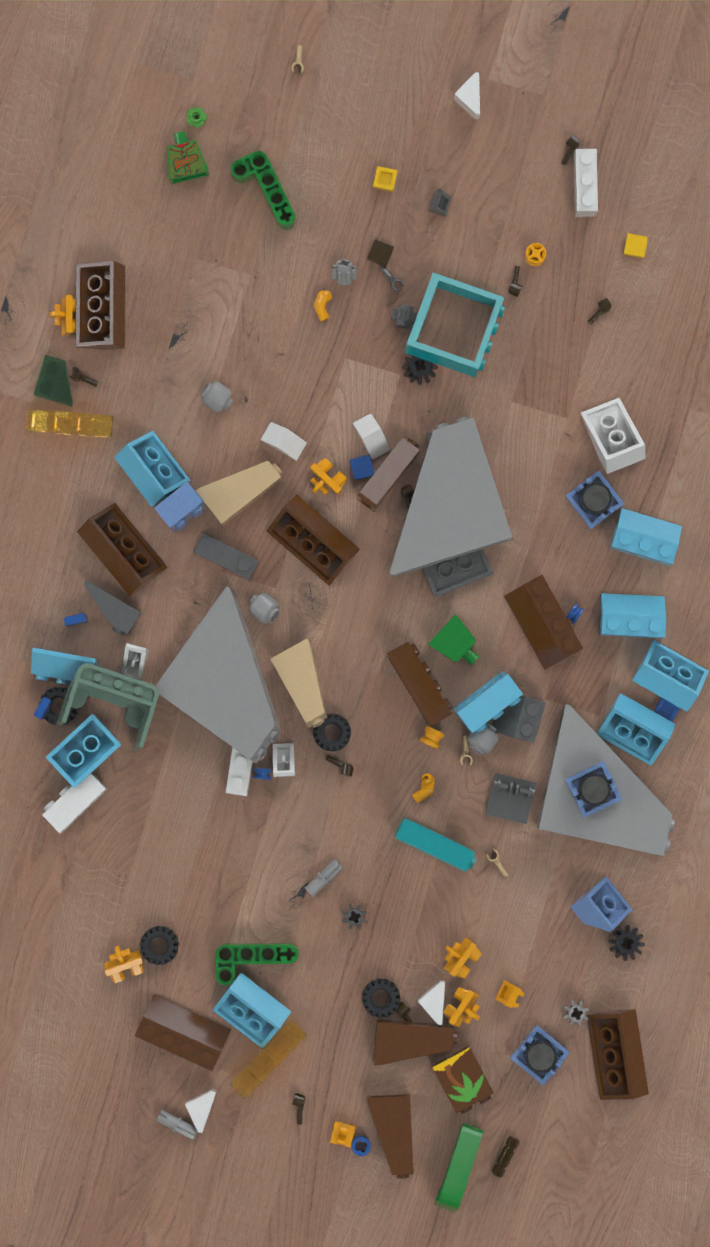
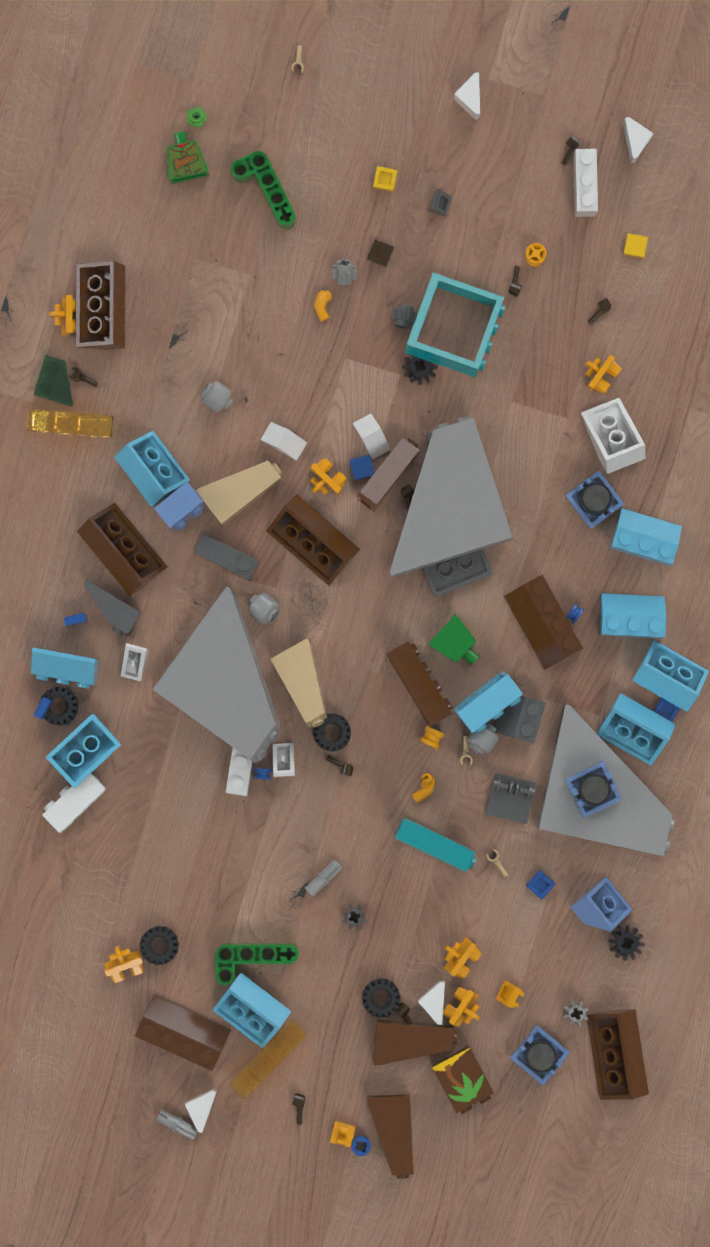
(115, 688): sand green windscreen -> none
(392, 279): dark grey hand -> none
(459, 1168): green beam -> none
(505, 1156): dark brown axle -> none
(540, 884): none -> blue tile
(609, 367): none -> light orange hips
(636, 138): none -> white slope

